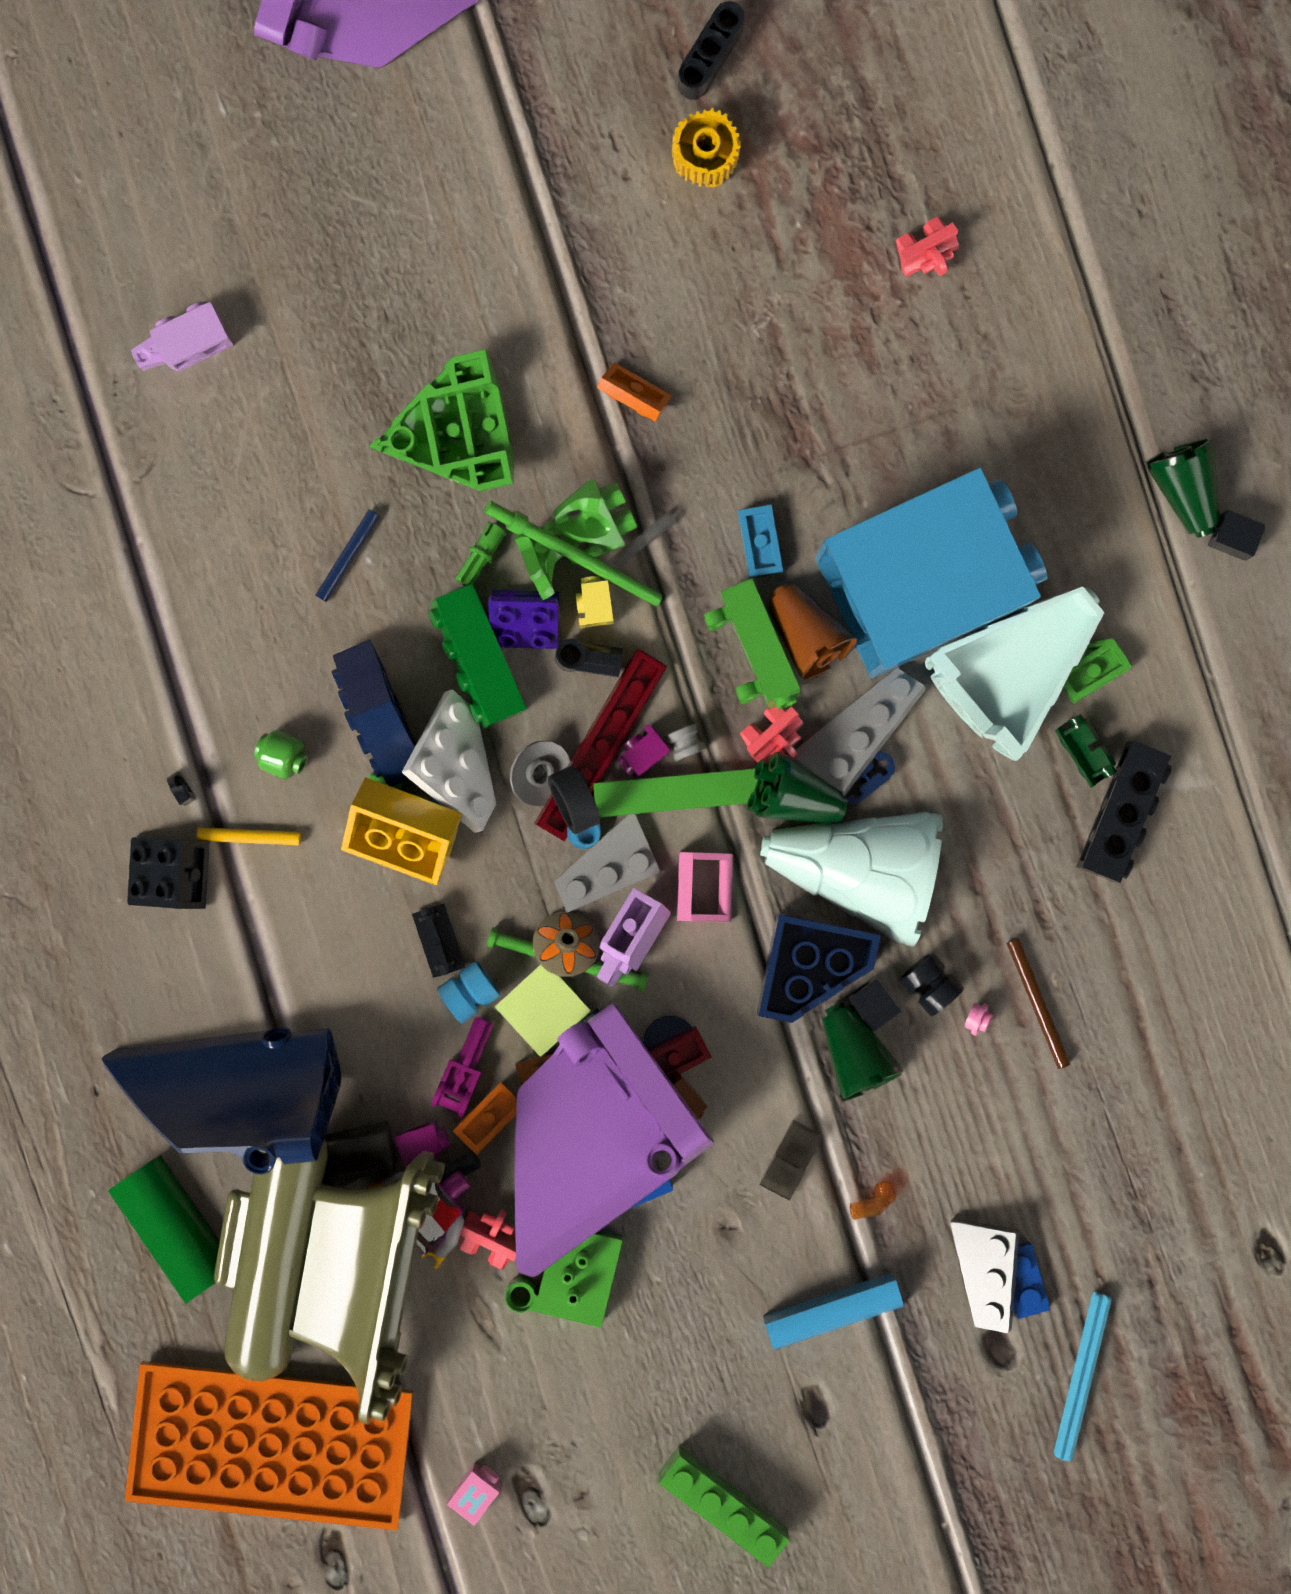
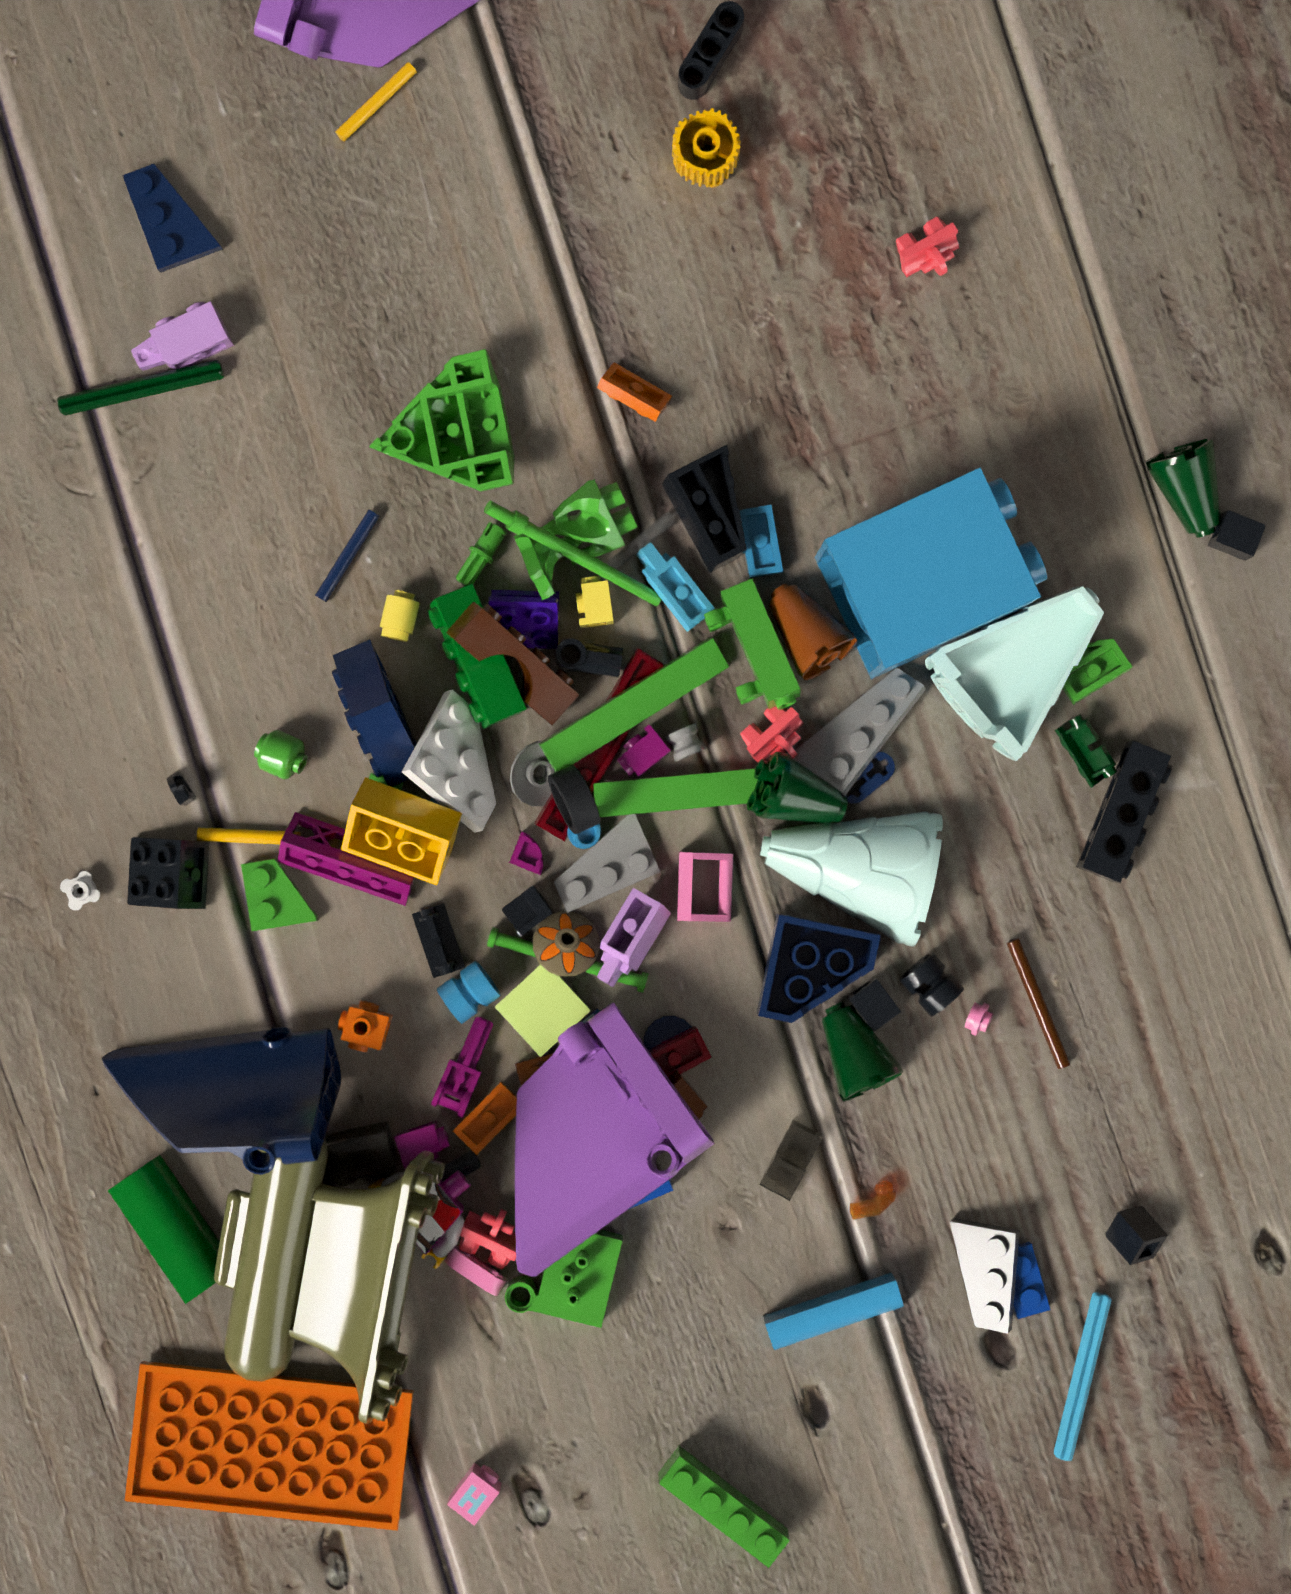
(89, 894): none -> white plate
(140, 387): none -> dark green axle
(167, 221): none -> dark blue wing
(273, 897): none -> bright green wing
(320, 859): none -> magenta fence
(376, 101): none -> yellow bar
(377, 1026): none -> orange brick
(399, 616): none -> light yellow brick
(476, 1271): none -> bright pink beam
(484, 636): none -> reddish brown arch
(527, 854): none -> magenta tile
(527, 910): none -> black panel
(634, 705): none -> bright green tile
(674, 587): none -> medium azure hinge
(708, 507): none -> black wedge
(1136, 1235): none -> black panel

